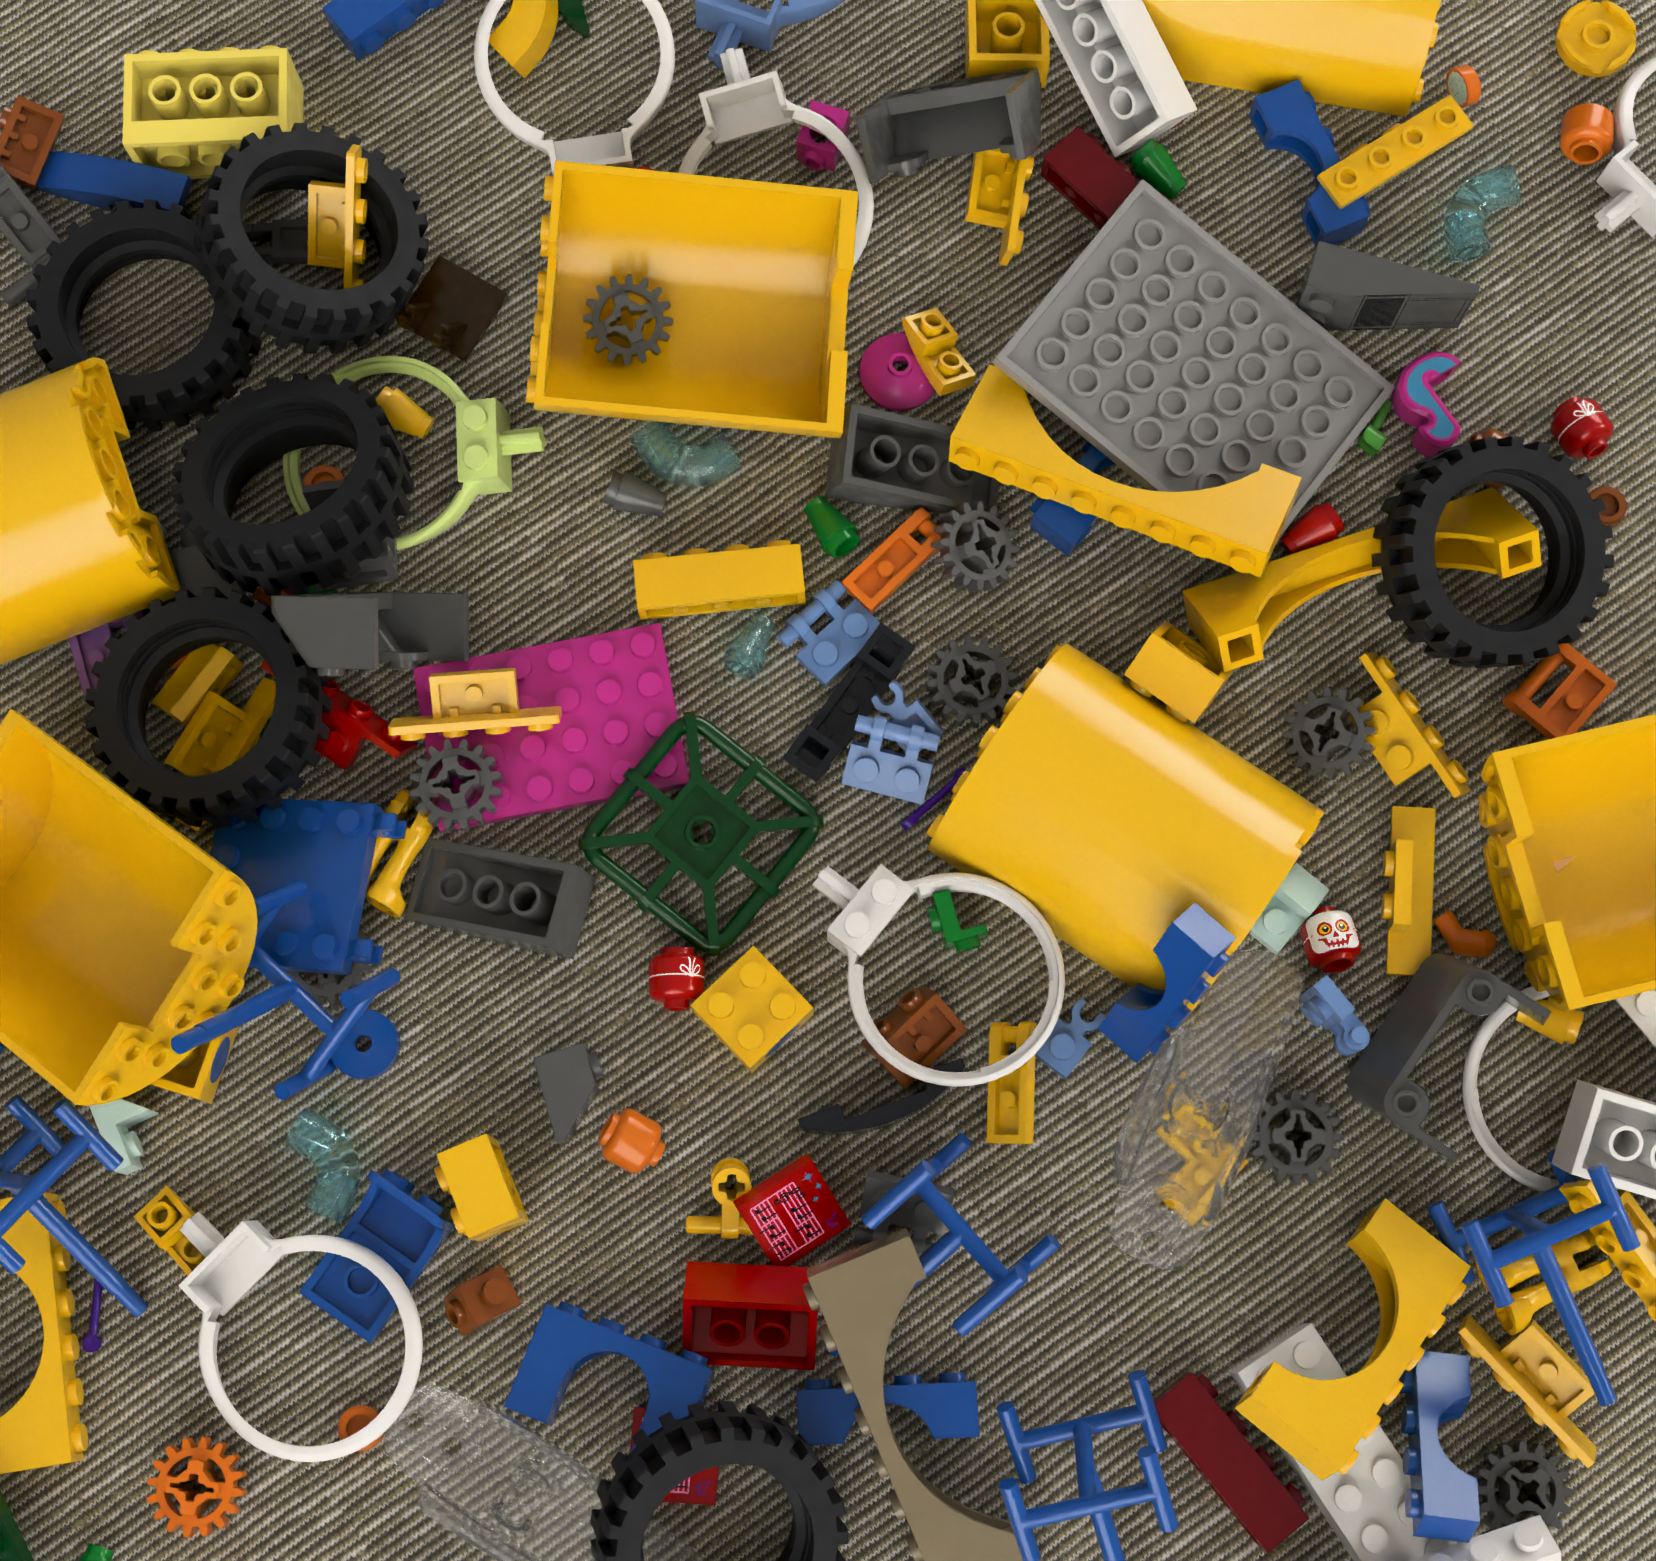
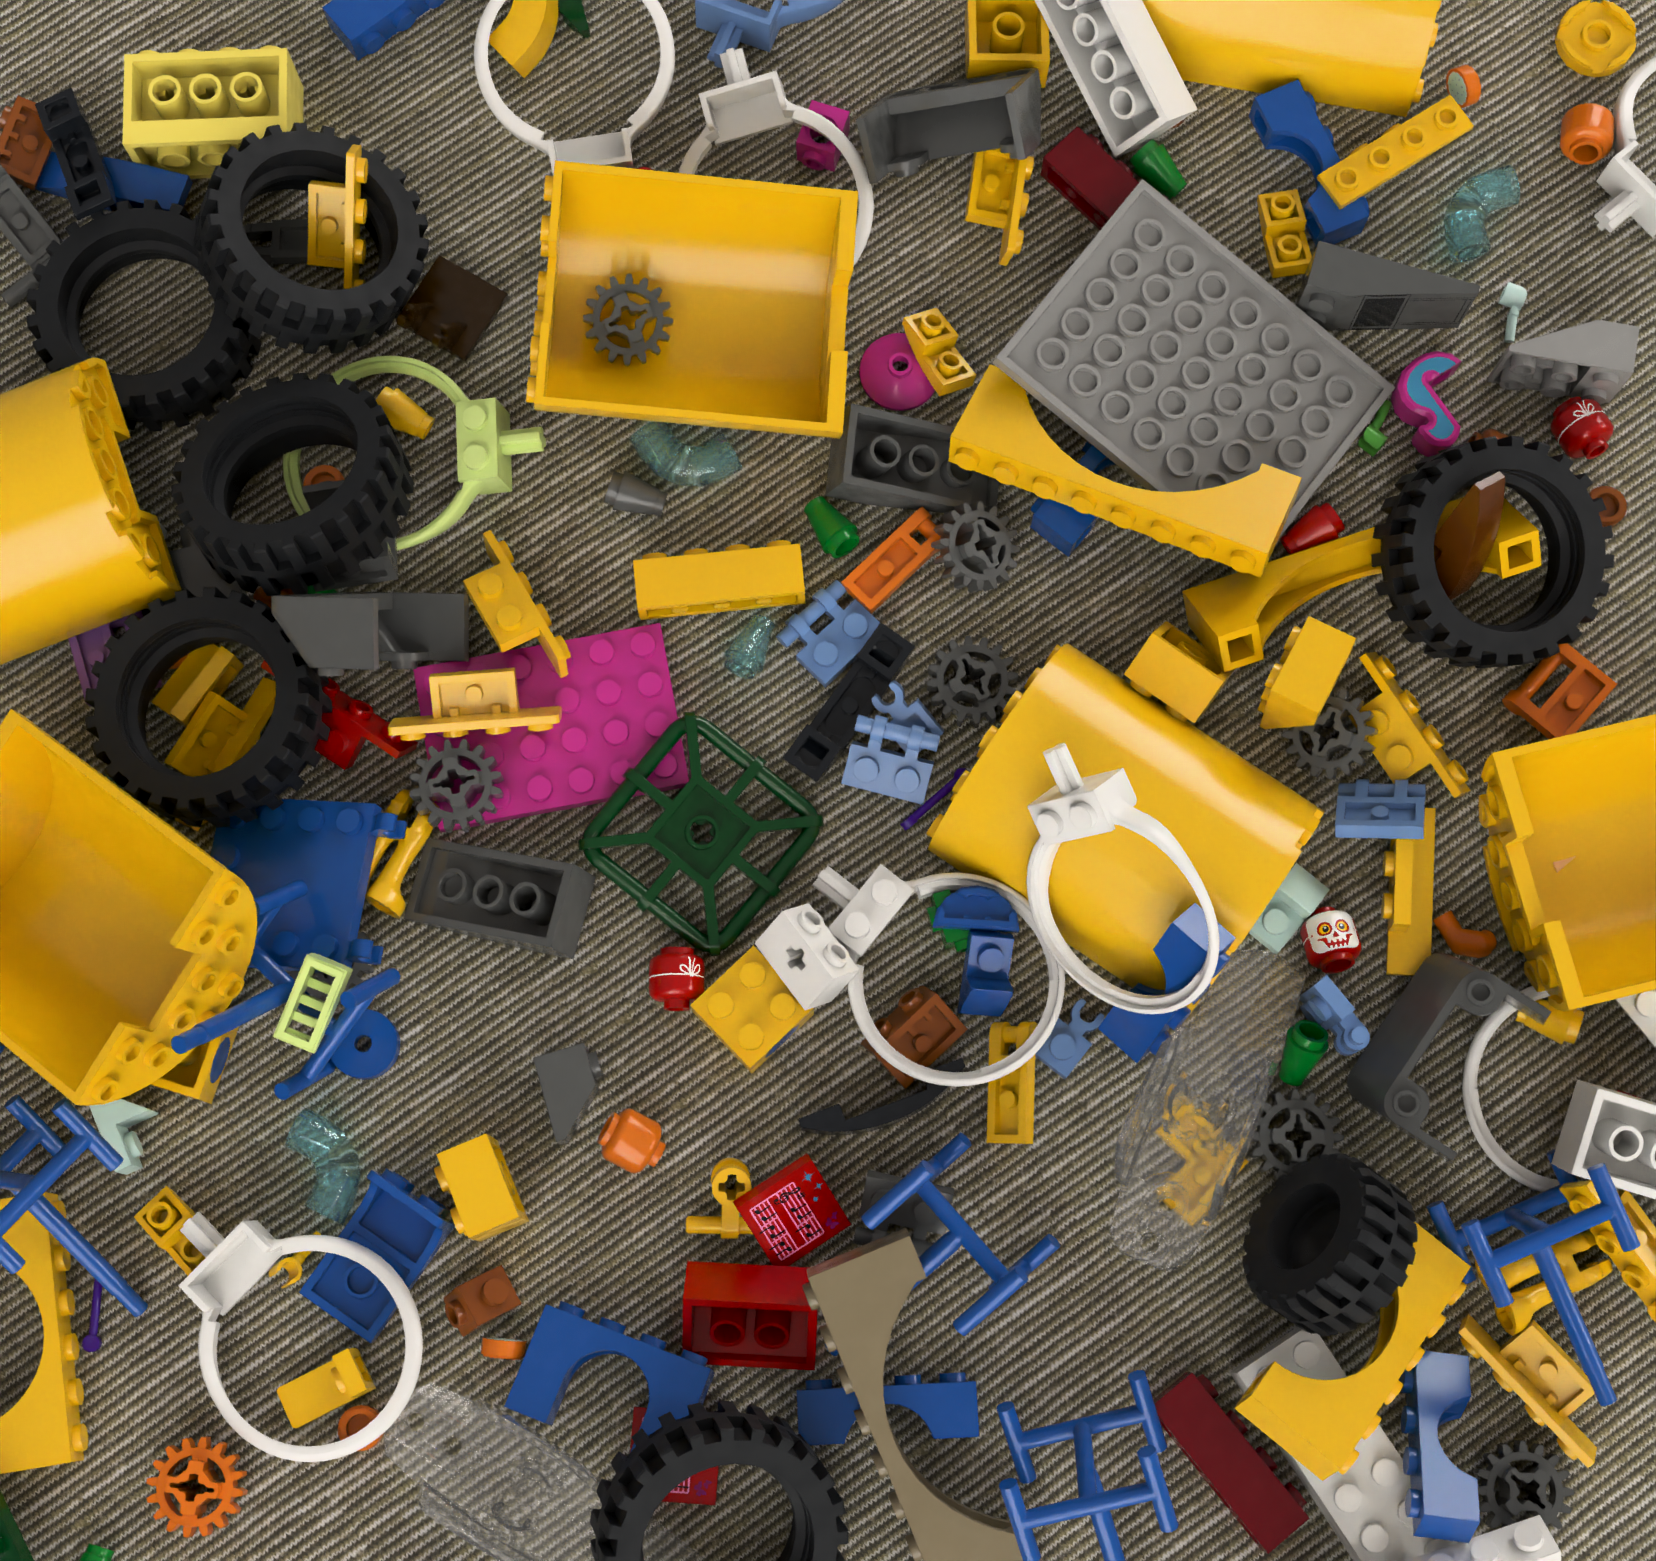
(78, 153): none -> black slope
(292, 1265): none -> yellow hand
(326, 1388): none -> yellow bracket
(327, 1008): none -> yellowish green slope
(503, 1348): none -> orange tile
(507, 608): none -> yellow bracket
(807, 956): none -> white brick
(976, 910): none -> blue tile
(986, 974): none -> blue slope
(1089, 808): none -> white brick
(1284, 233): none -> yellow slope
(1302, 1051): none -> green cone
(1305, 675): none -> yellow slope
(1330, 1244): none -> black tyre
(1380, 810): none -> medium blue plate
(1469, 535): none -> reddish brown slope
(1514, 298): none -> light aqua hand
(1572, 362): none -> light grey slope

